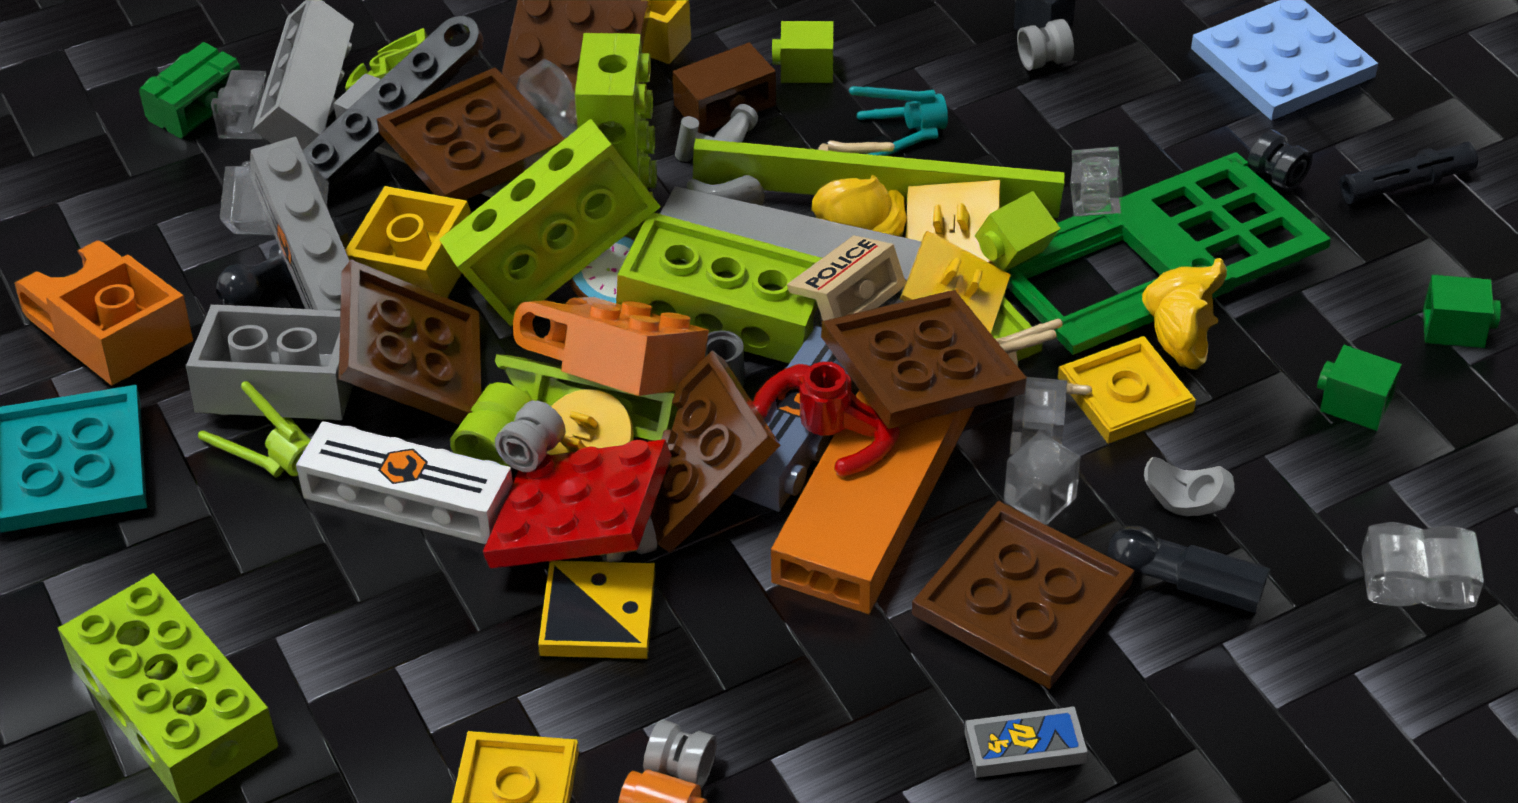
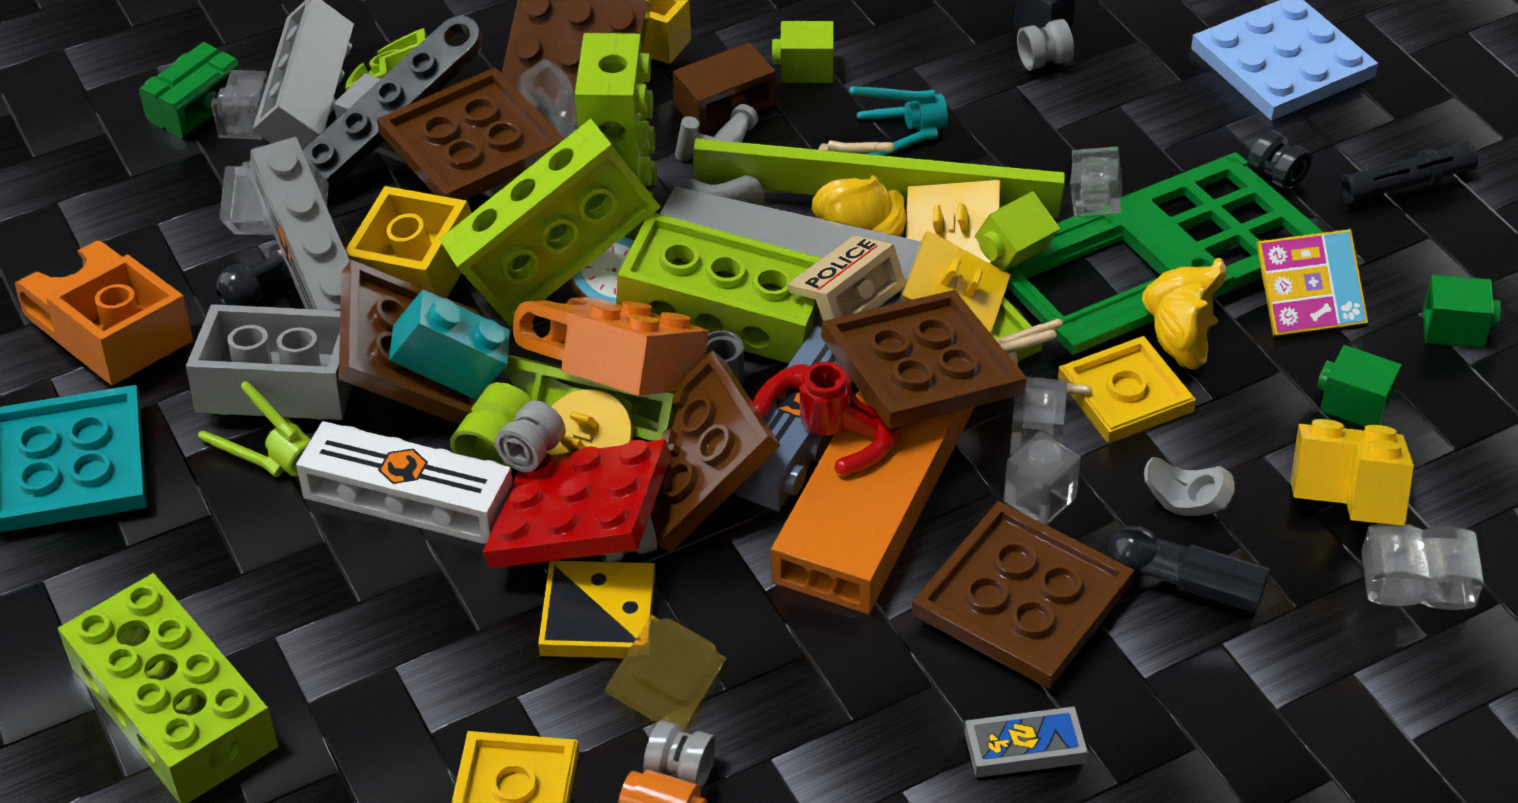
(449, 344): none -> teal brick
(666, 672): none -> clear yellow piece
(1312, 282): none -> piece
(1354, 467): none -> yellow brick

